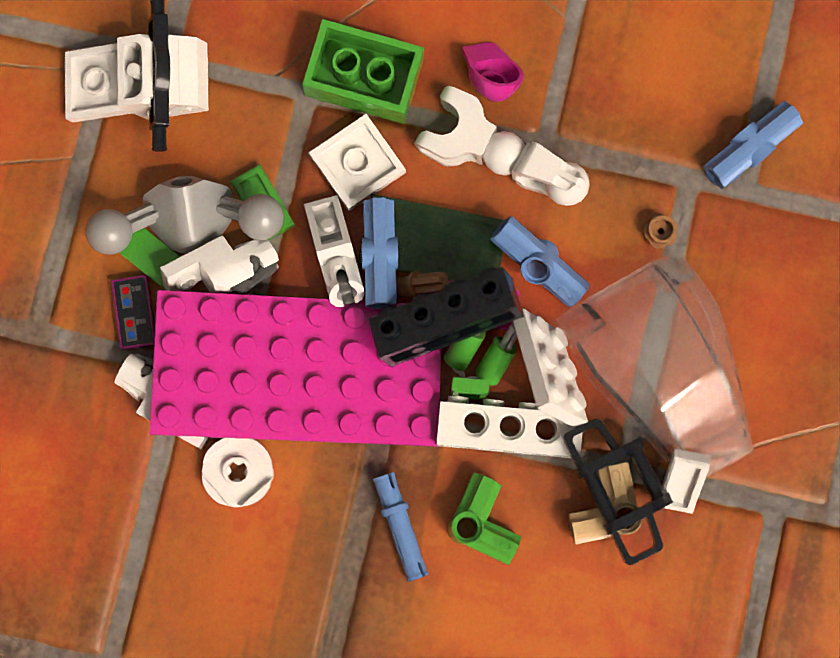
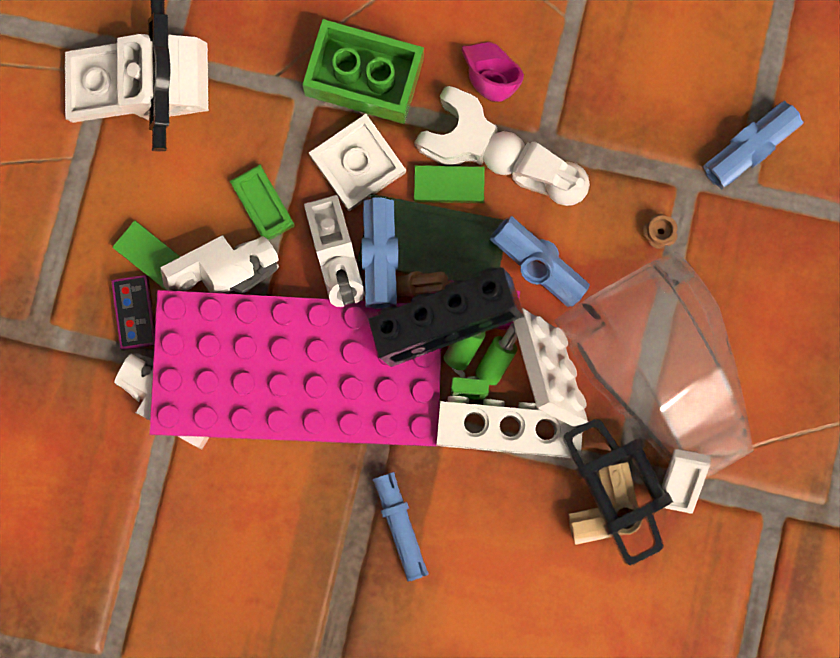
(185, 216): light grey piece -> none
(217, 471): white plate -> none
(449, 184): none -> bright green tile
(487, 537): bright green piece -> none

